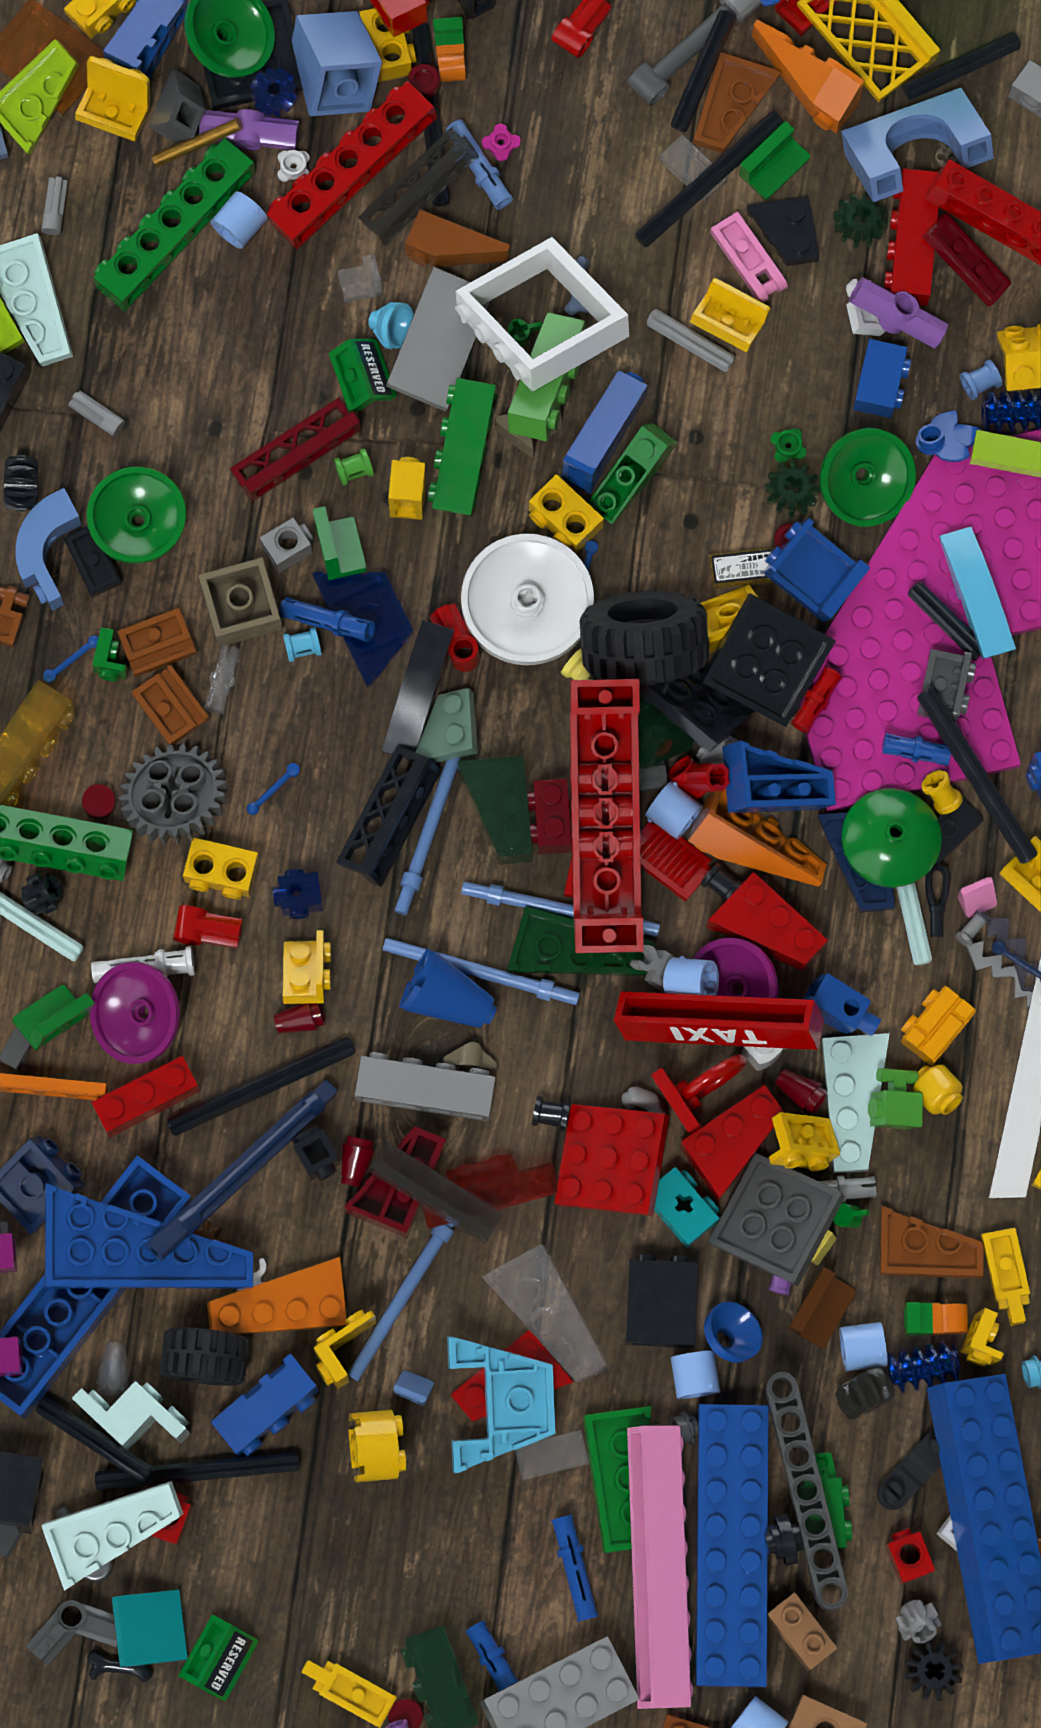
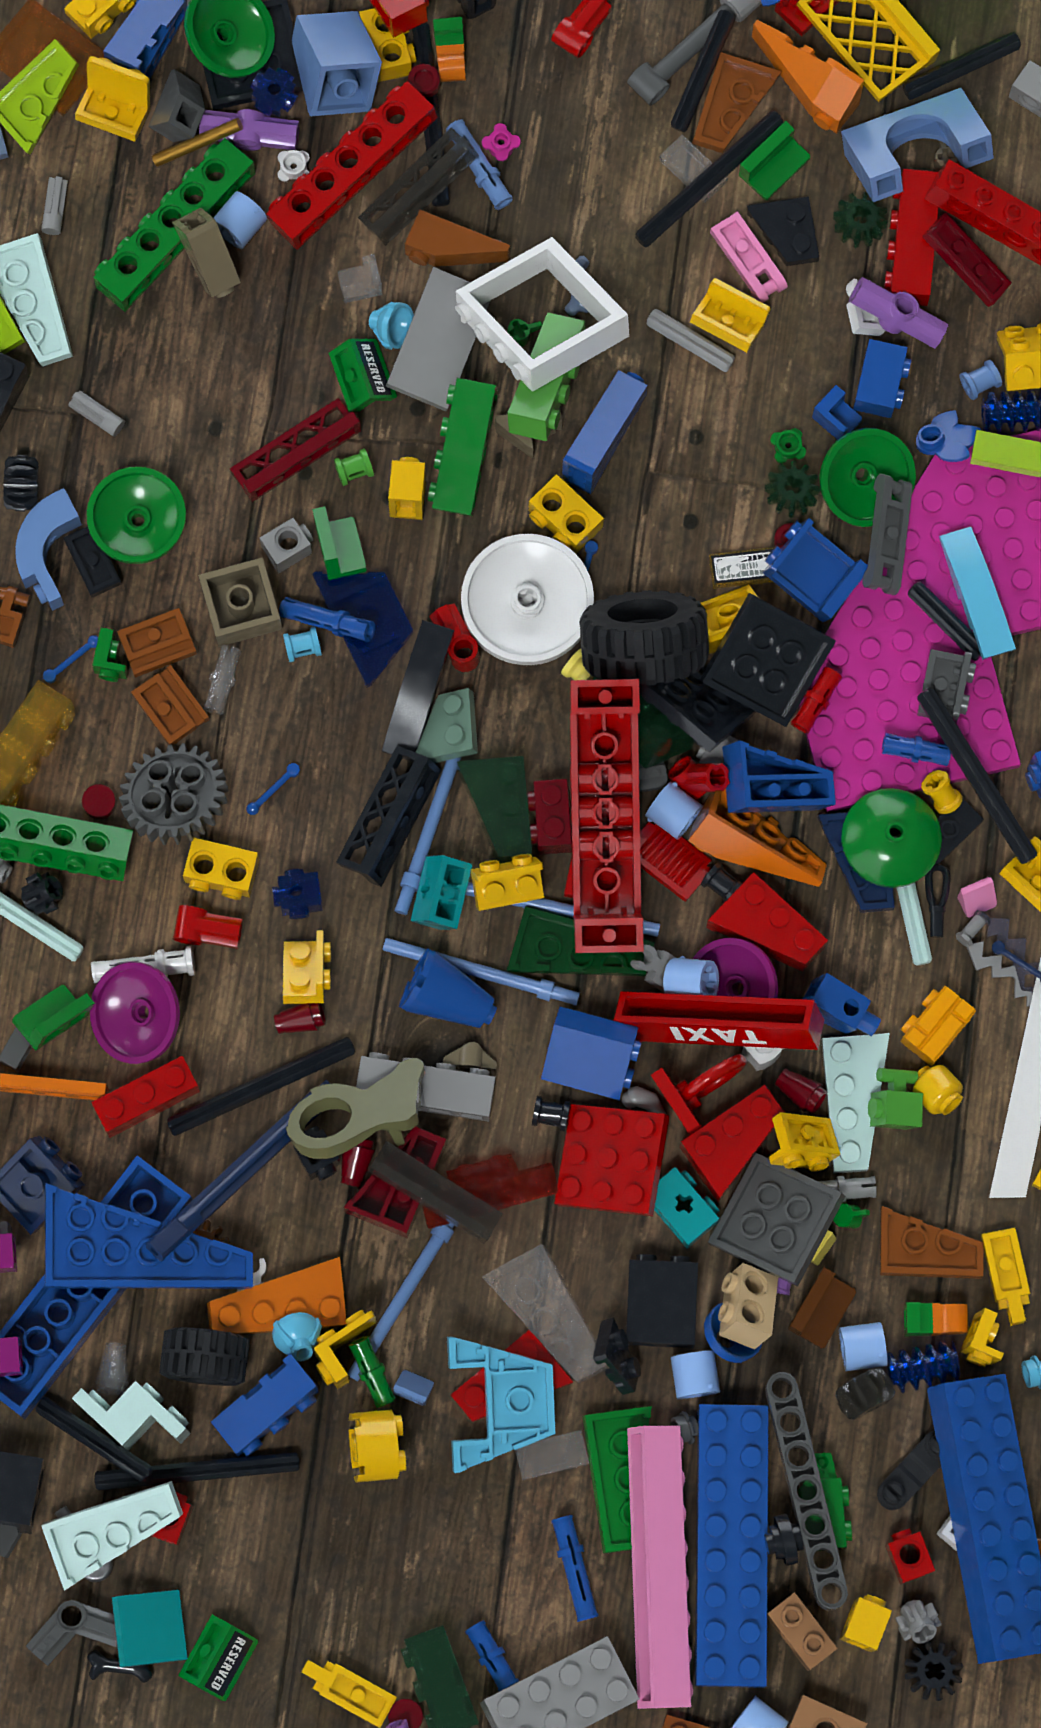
(207, 252): none -> dark tan slope
(297, 1334): none -> medium azure piece
(372, 1371): none -> green pin
(387, 1105): none -> olive animal
(441, 892): none -> teal brick
(508, 882): none -> yellow bracket
(591, 1053): none -> blue brick
(613, 1350): none -> black wing
(632, 471): green slope -> none
(748, 1306): none -> tan brick
(835, 414): none -> blue panel
(866, 1623): none -> yellow brick
(888, 534): none -> dark grey plate

